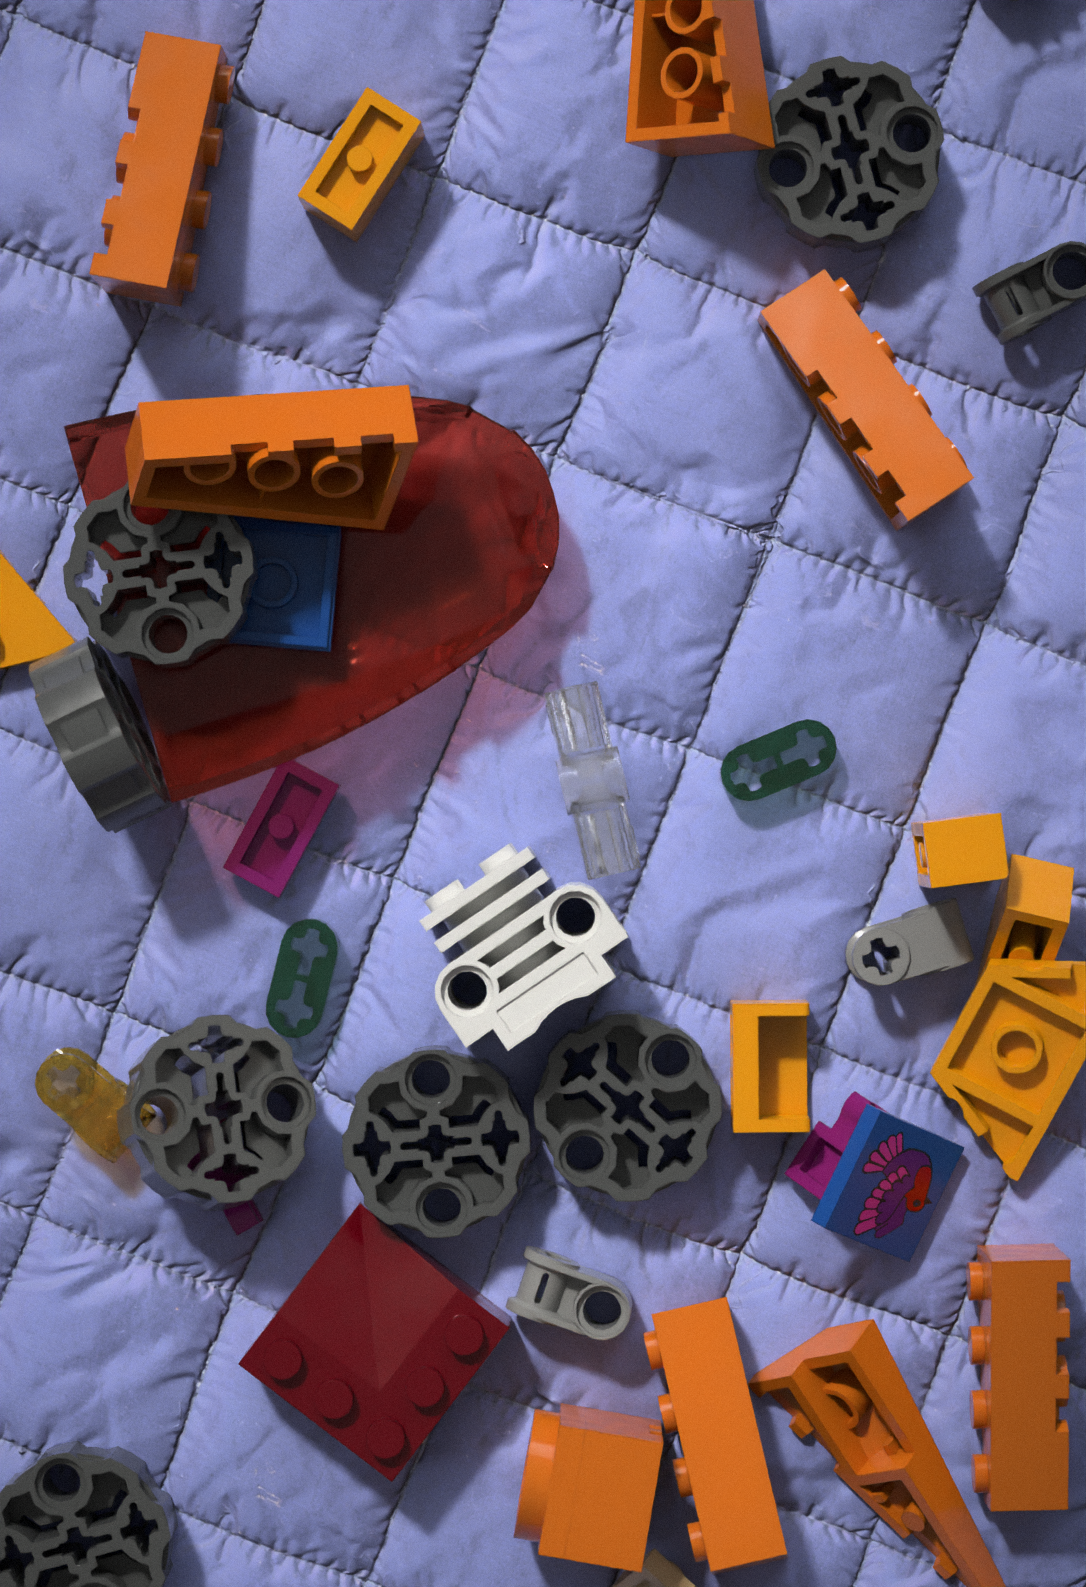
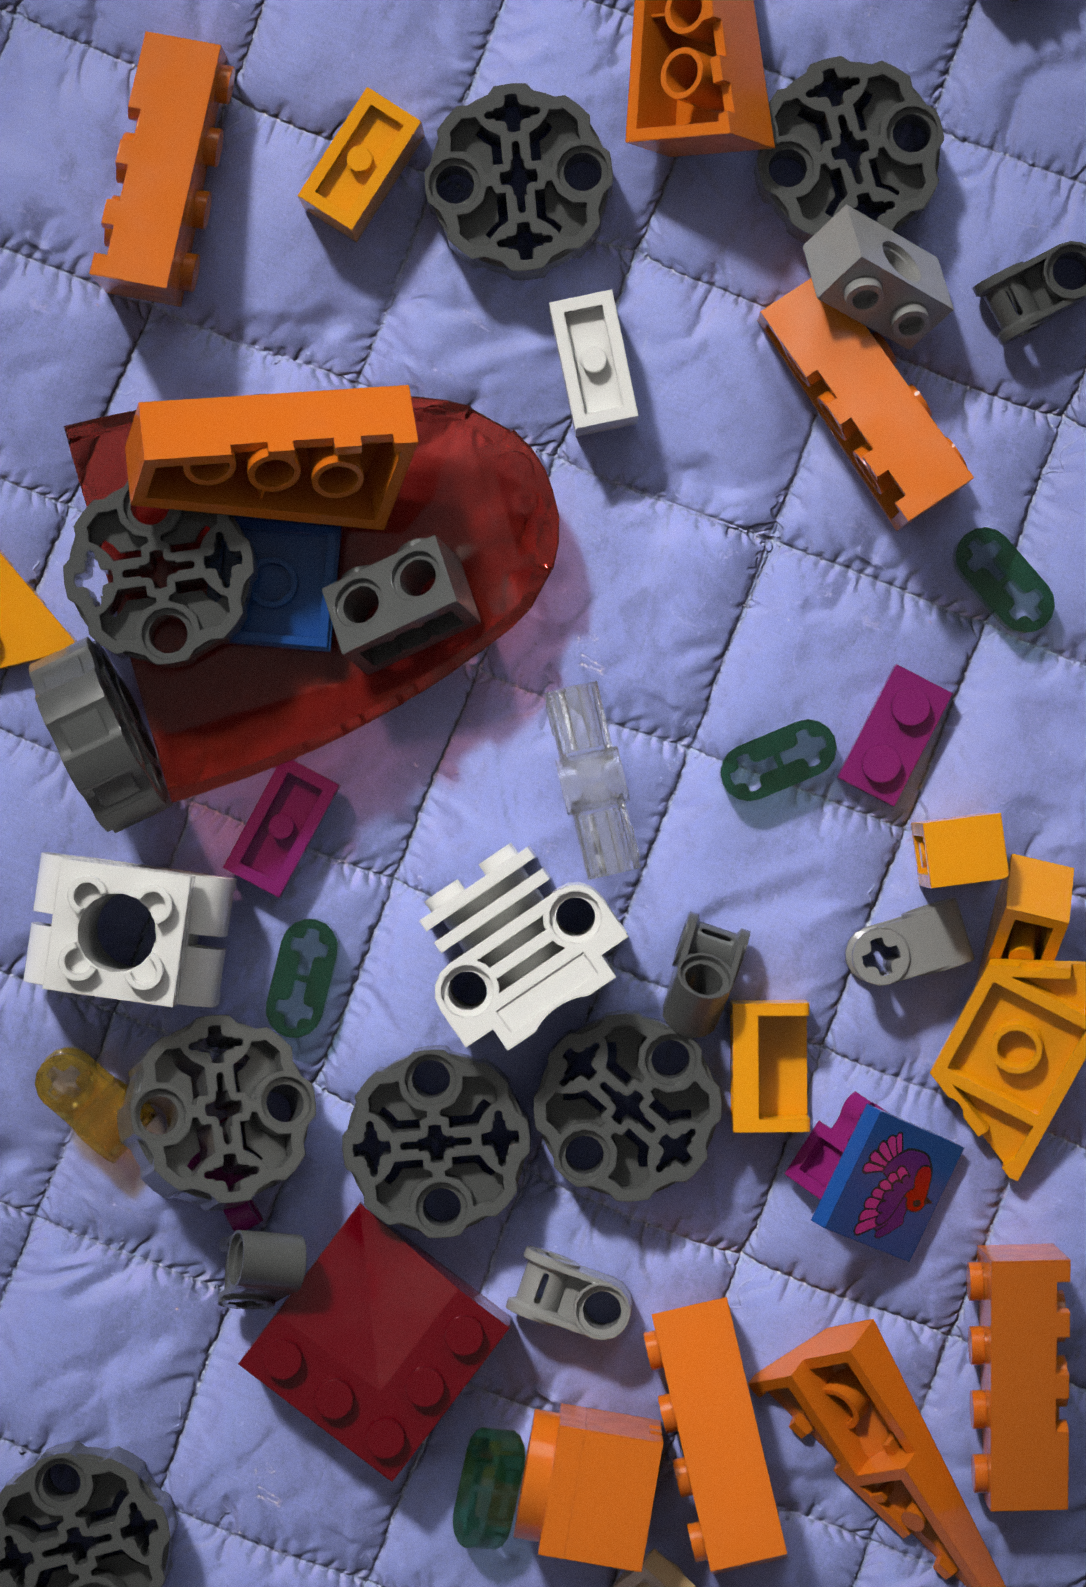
(182, 904): none -> white piece
(261, 1268): none -> dark grey piece
(404, 617): none -> dark grey brick
(488, 1488): none -> clear green beam
(566, 144): none -> dark grey connector
(593, 363): none -> white panel
(702, 976): none -> dark grey piece
(877, 277): none -> light grey brick
(894, 735): none -> magenta plate
(1015, 569): none -> clear green beam

